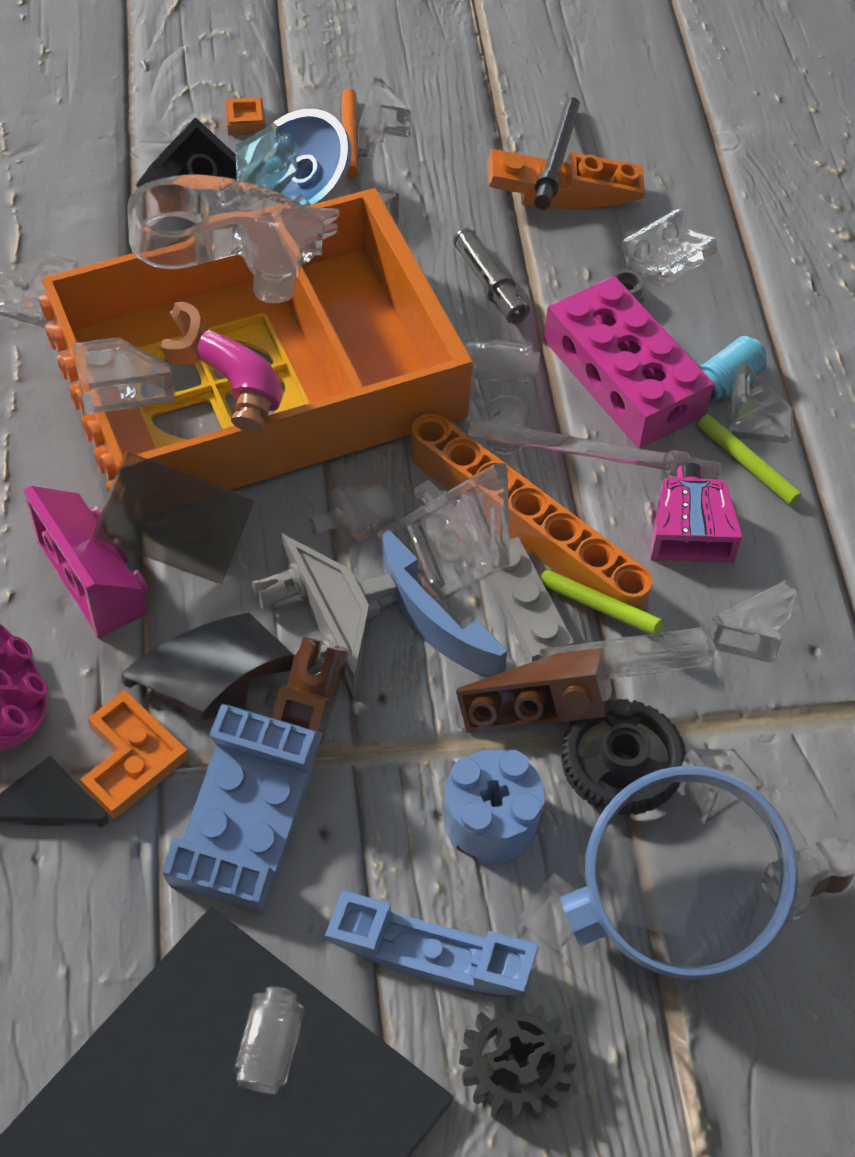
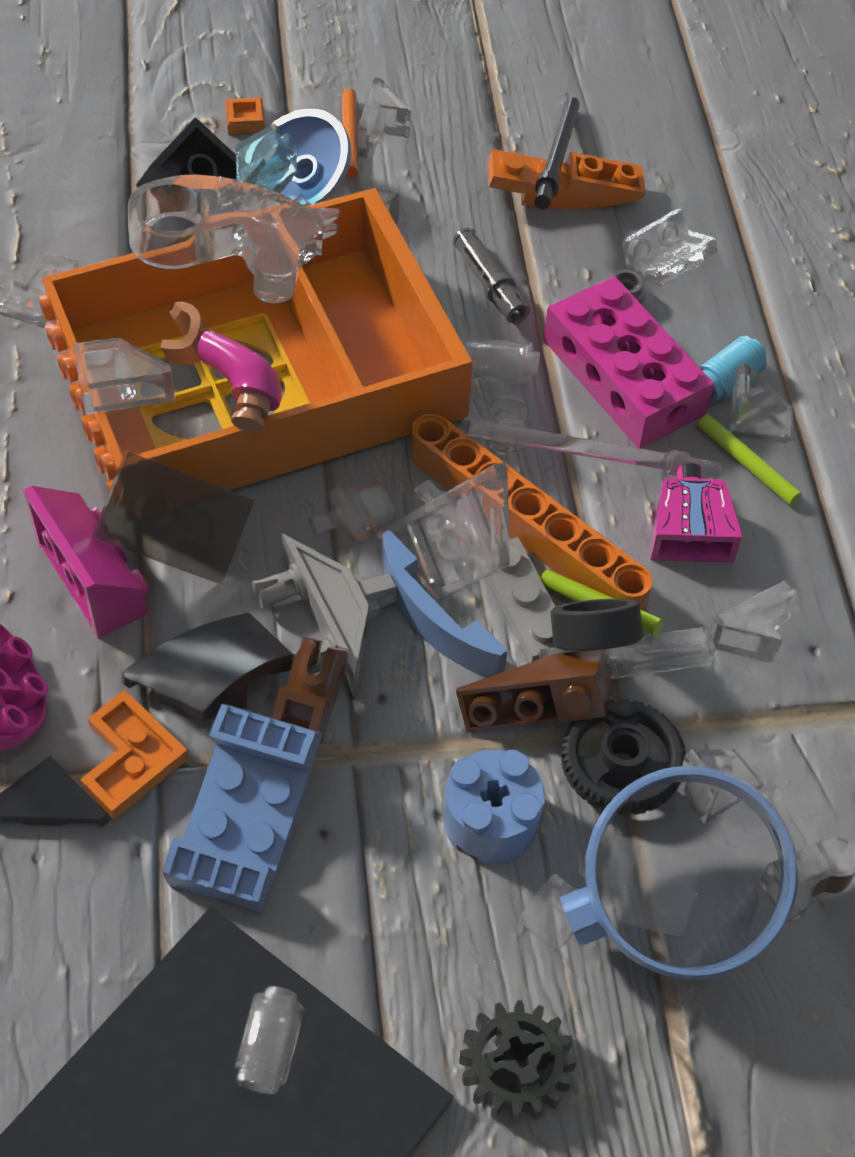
(431, 950): medium blue slope -> none
(596, 624): none -> black tyre

